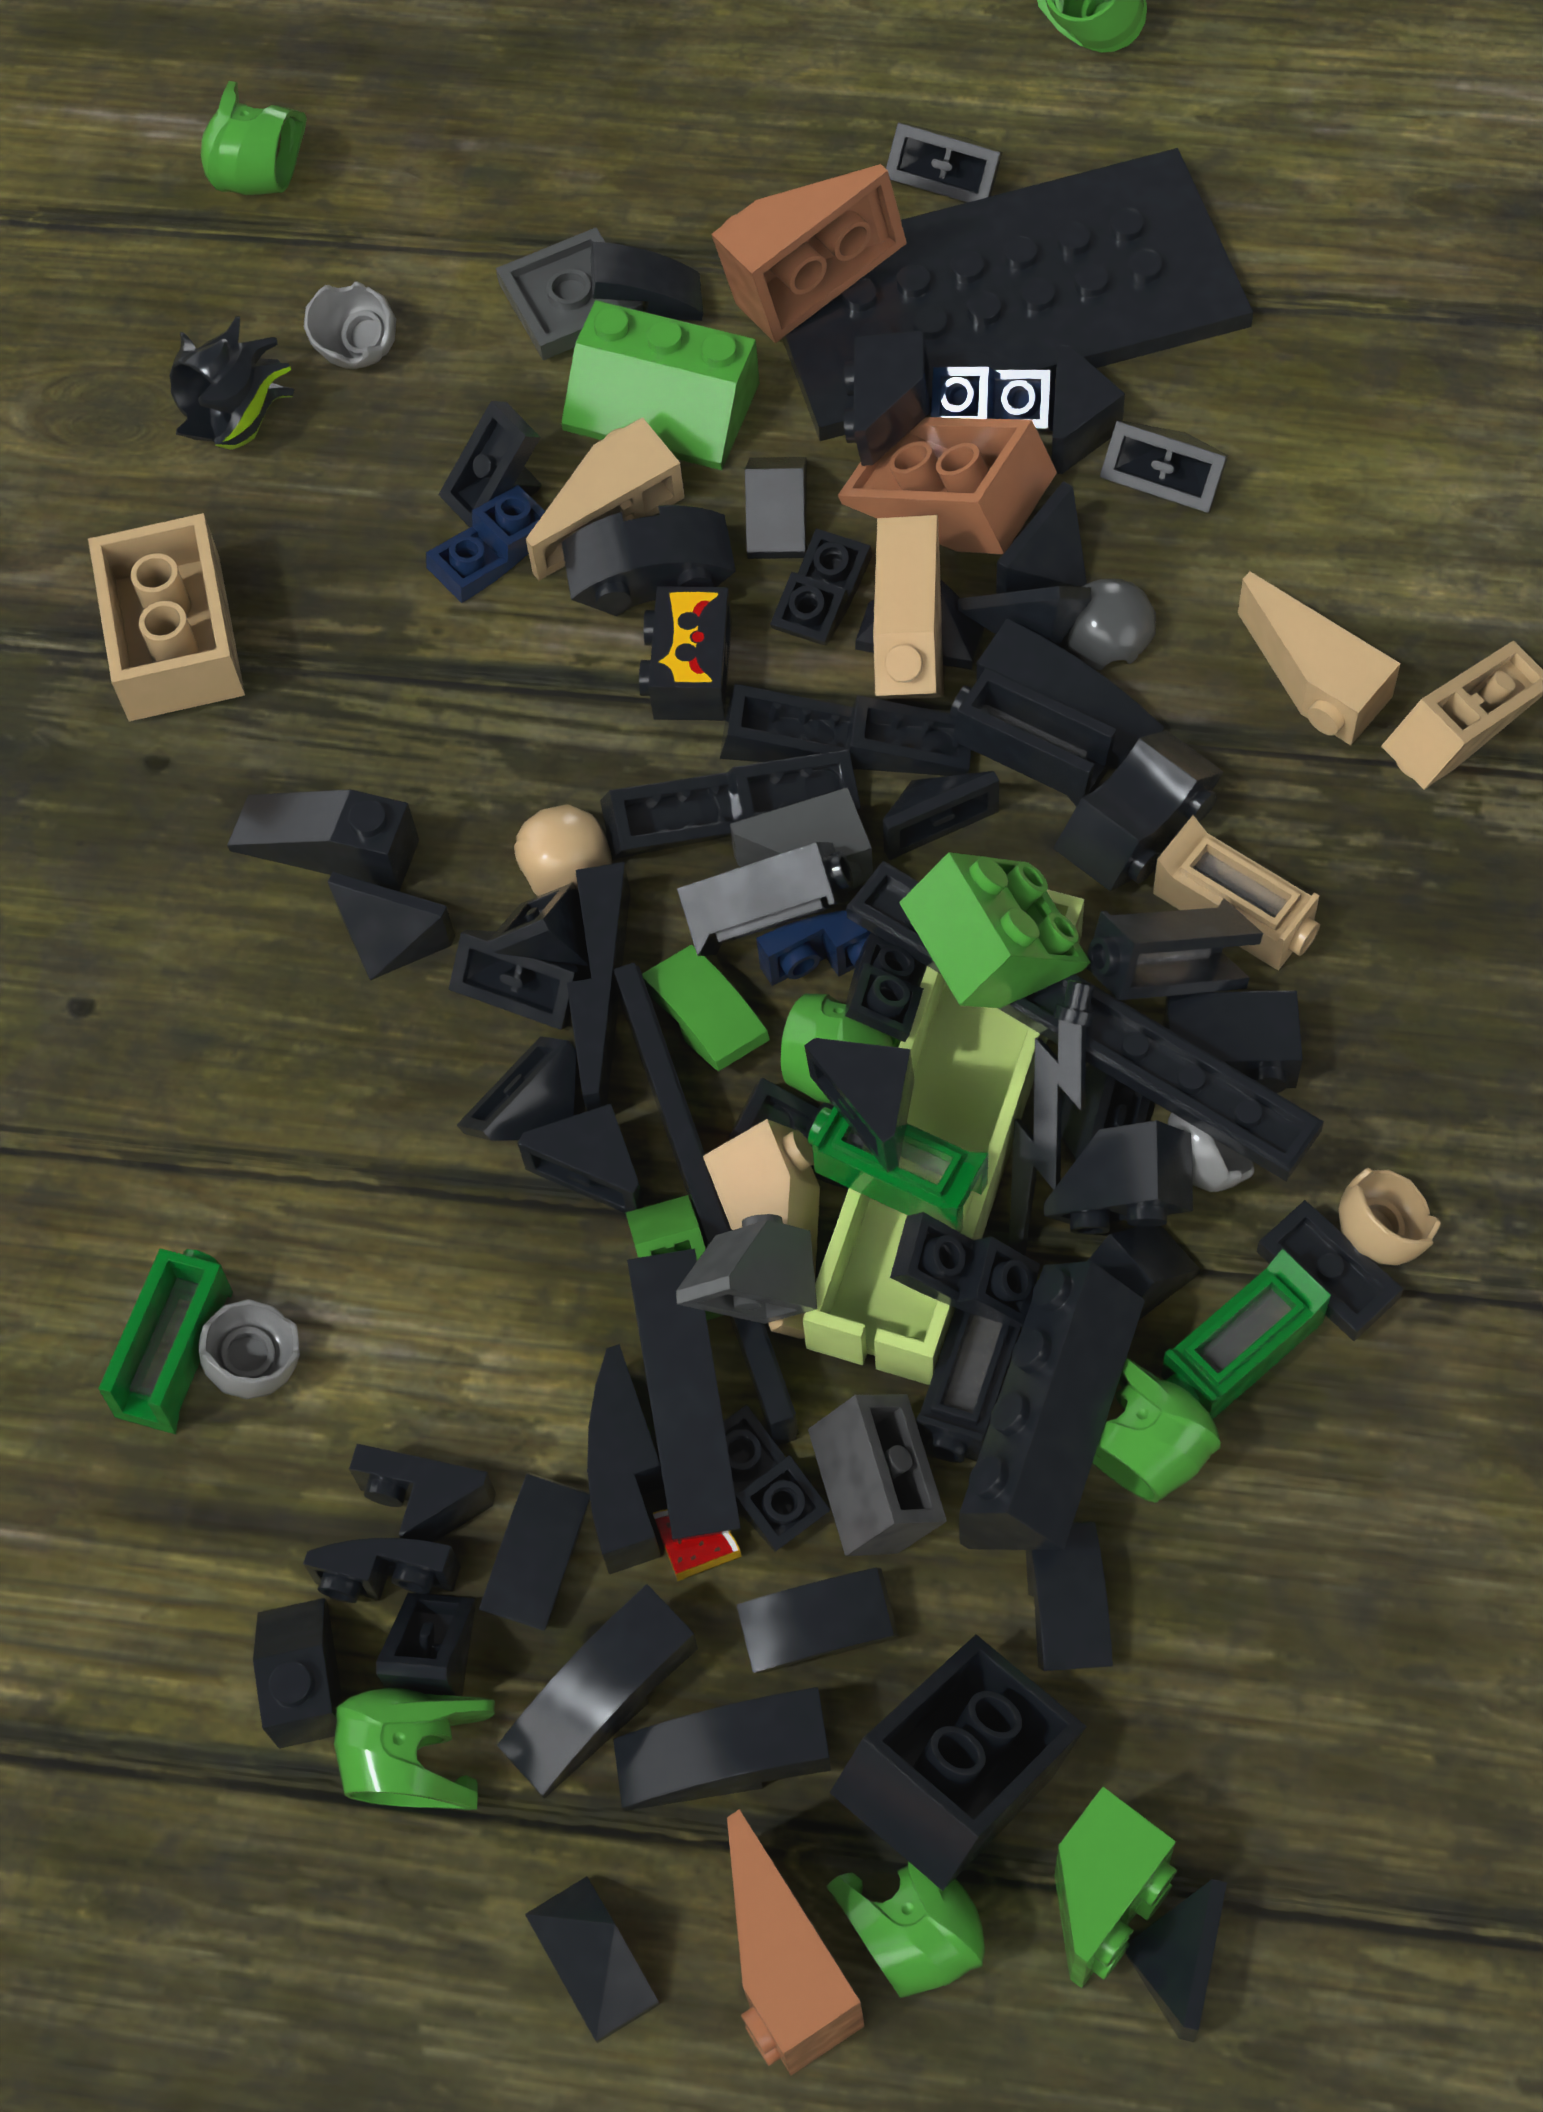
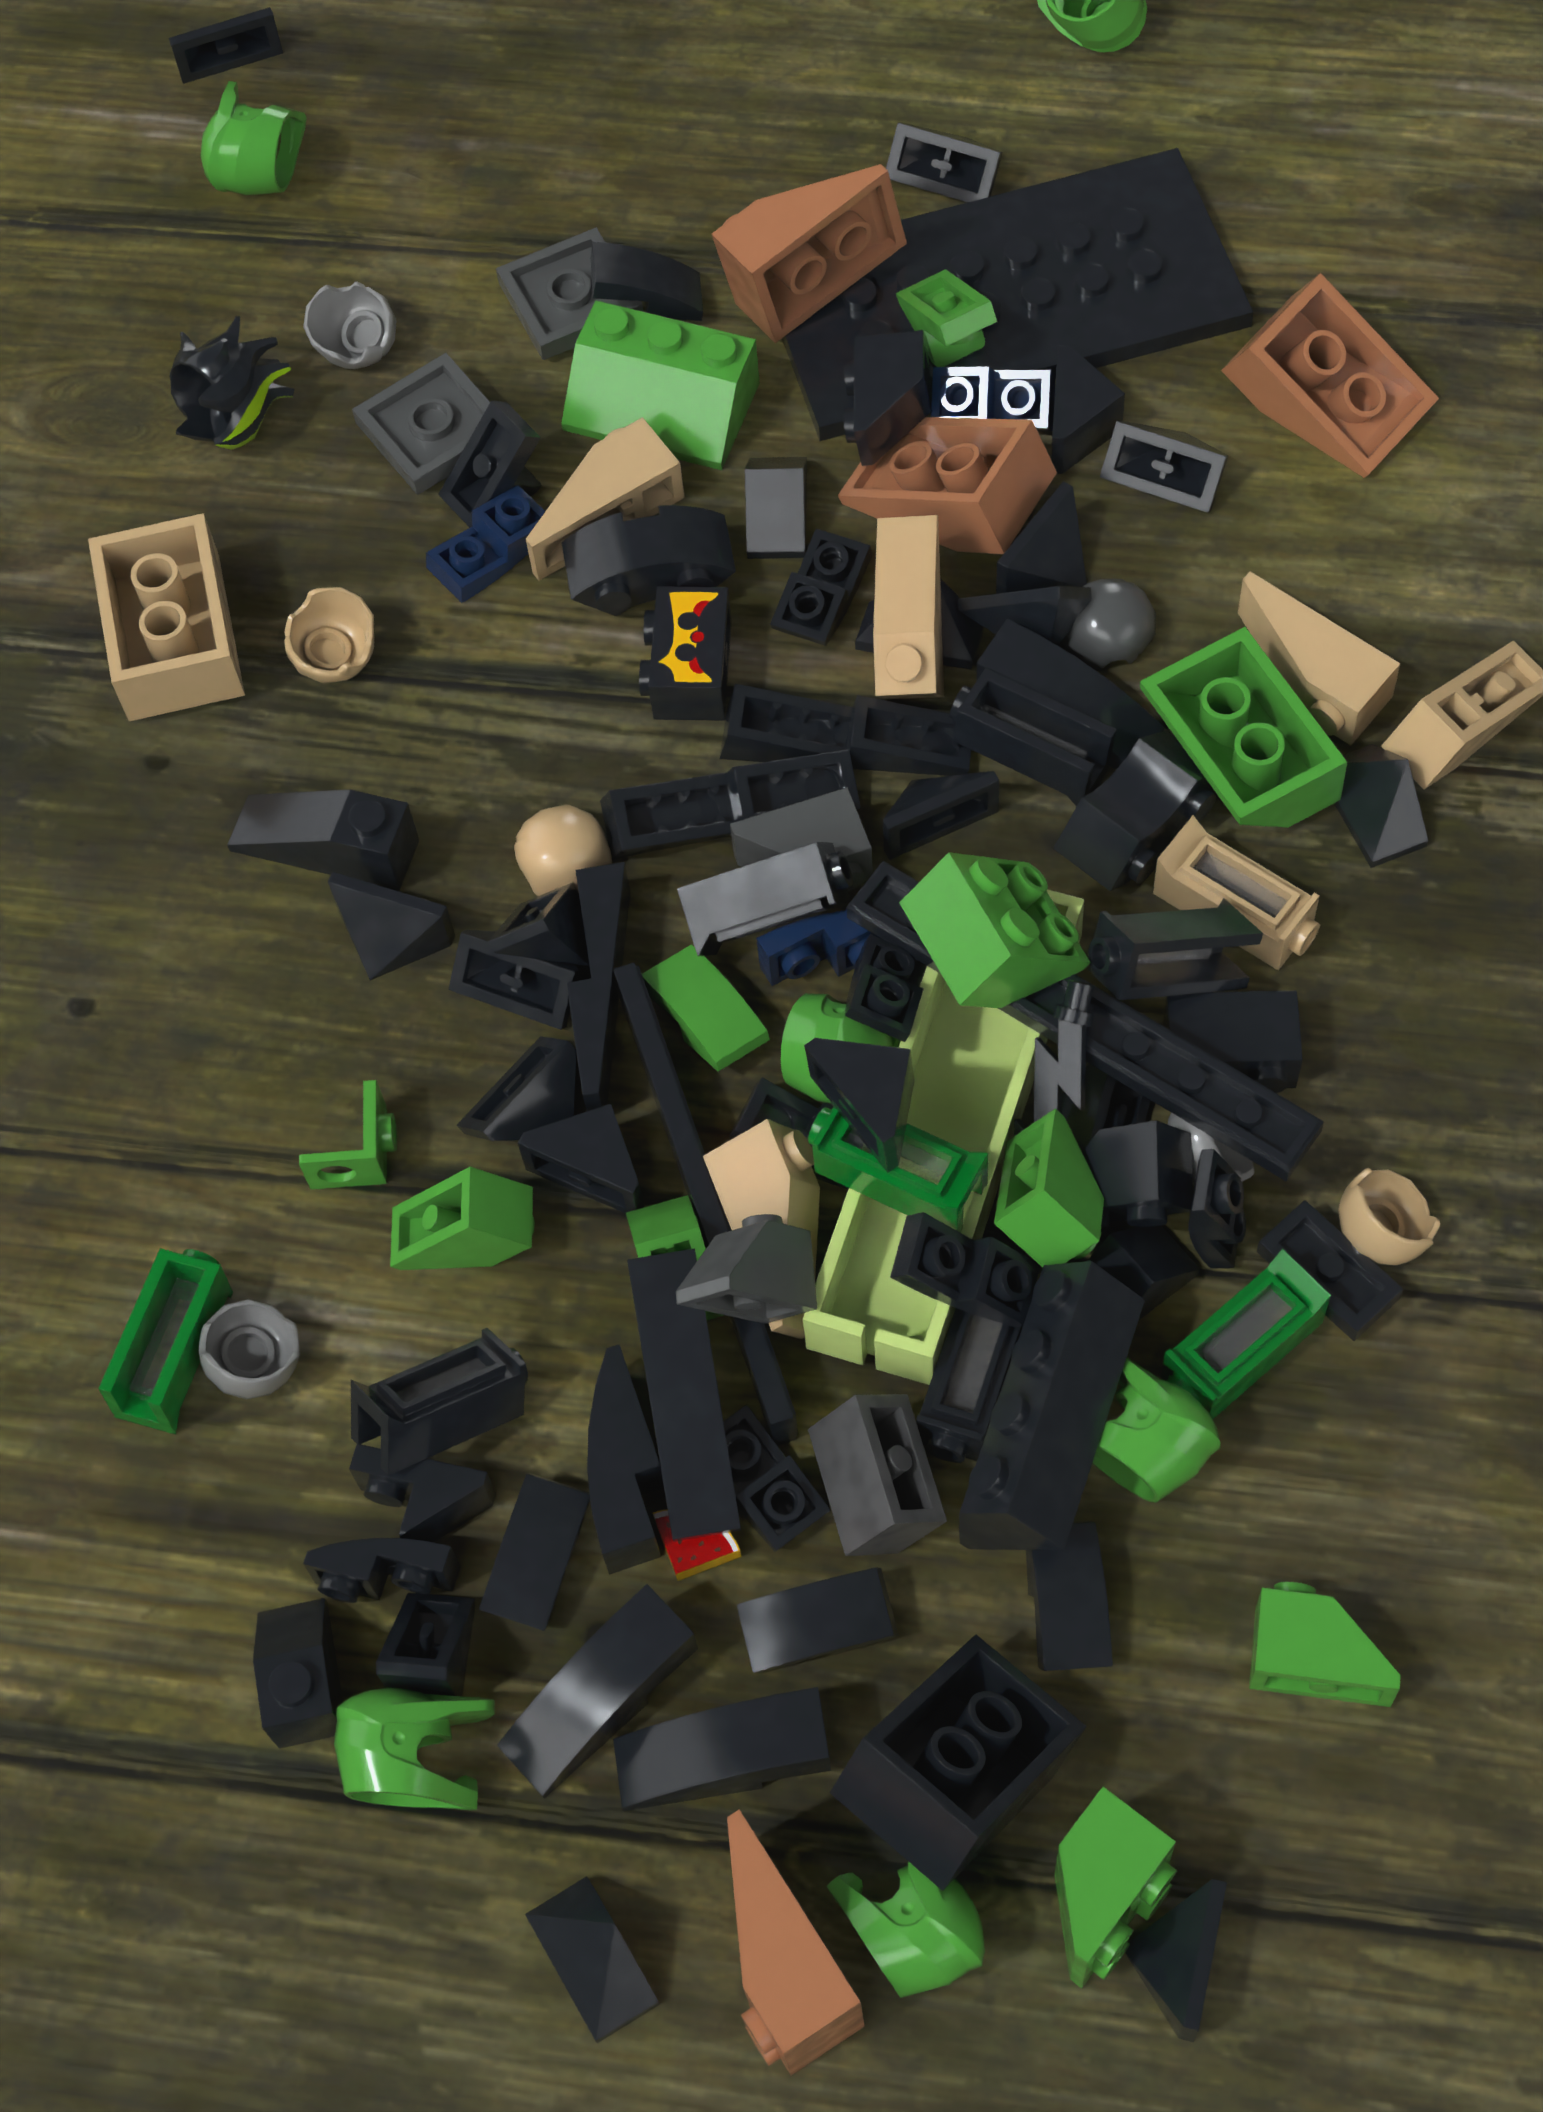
(226, 45): none -> black slope
(330, 635): none -> tan hair
(367, 1165): none -> bright green bracket
(423, 421): none -> dark grey plate
(440, 1402): none -> black window
(463, 1223): none -> bright green slope
(948, 315): none -> bright green slope
(1049, 1194): none -> bright green slope
(1216, 1211): none -> black slope
(1248, 733): none -> bright green slope
(1316, 1649): none -> bright green slope
(1331, 378): none -> nougat slope
(1381, 805): none -> black slope

